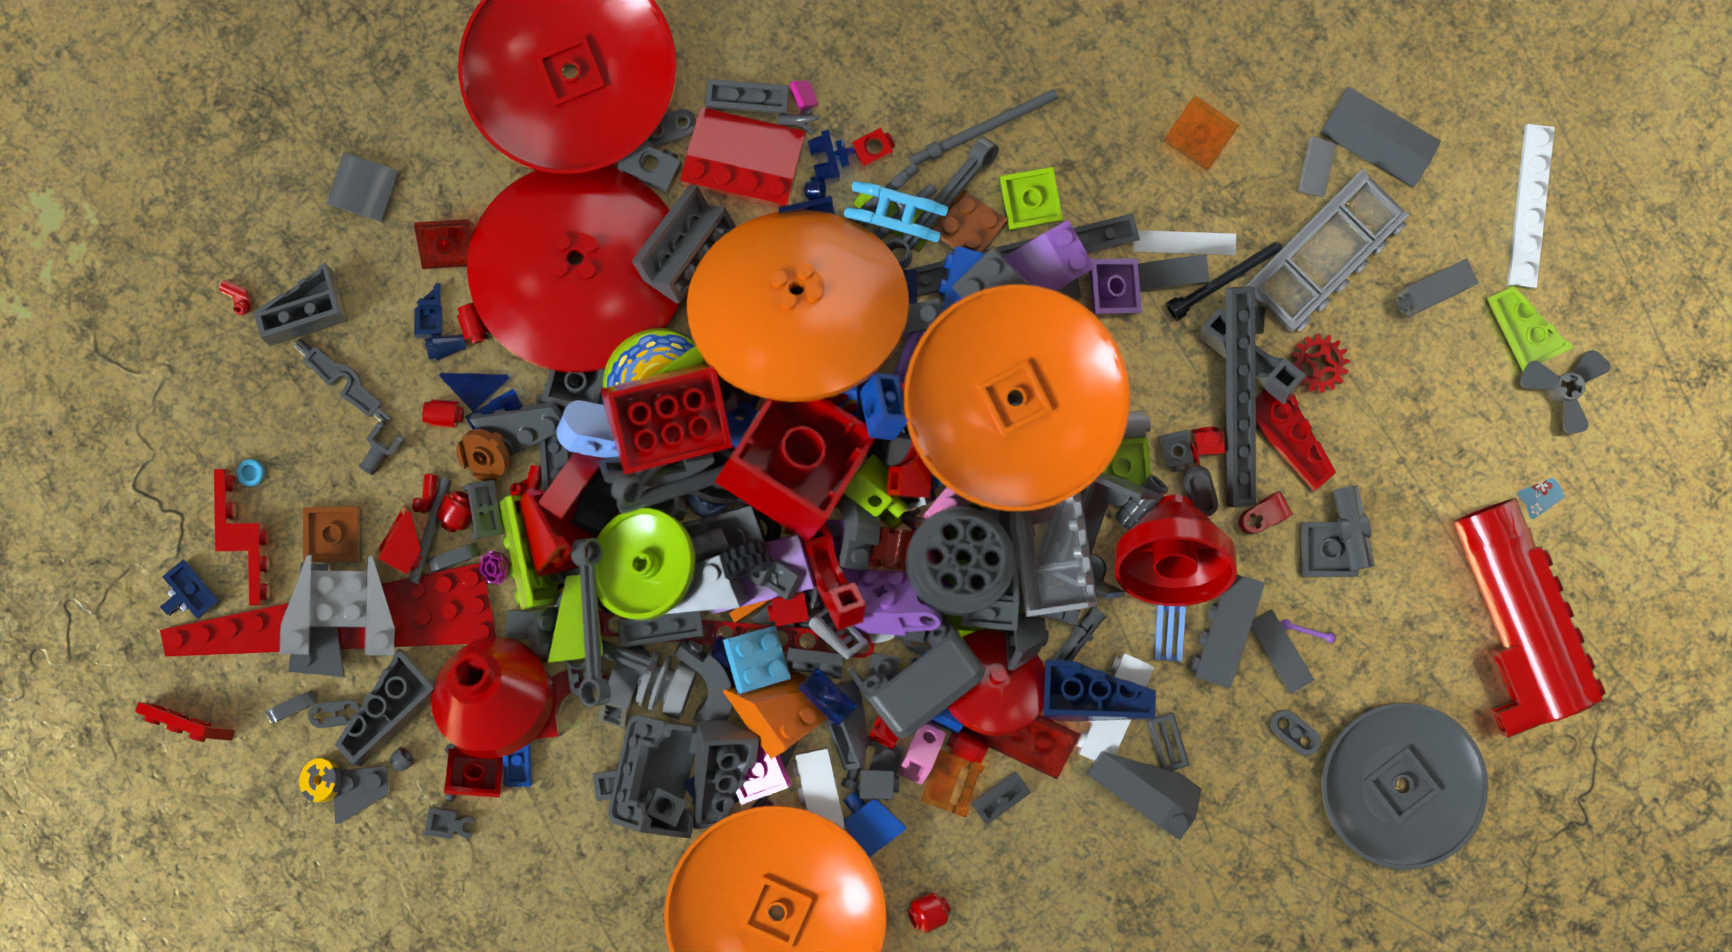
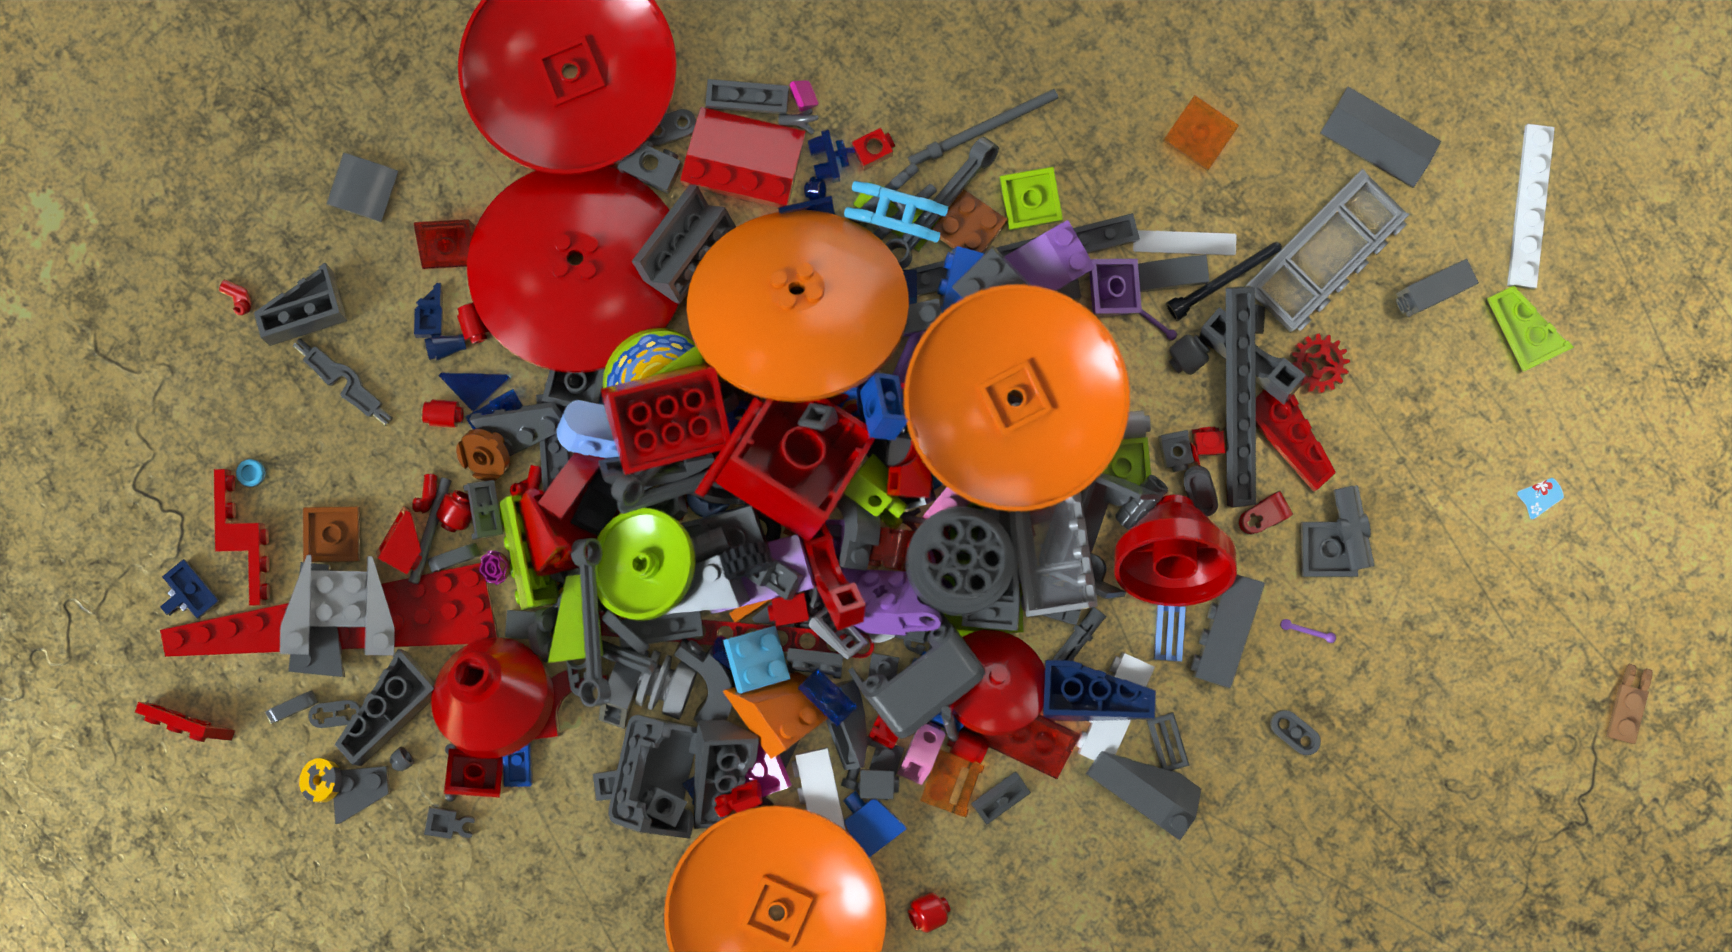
(379, 449): dark grey piece -> none
(625, 632): none -> dark grey tile
(729, 447): none -> red bar
(742, 798): none -> red plate
(818, 417): none -> dark grey slope
(949, 723): none -> dark grey wheel
(1026, 641): dark grey slope -> none
(1170, 334): none -> medium lavender hinge
(1189, 354): none -> dark grey head
(1281, 651): dark grey tile -> none
(1316, 166): light grey slope -> none
(1443, 794): dark grey dish -> none
(1540, 377): dark grey piece -> none
(1540, 647): red piece -> none
(1629, 706): none -> medium nougat hinge

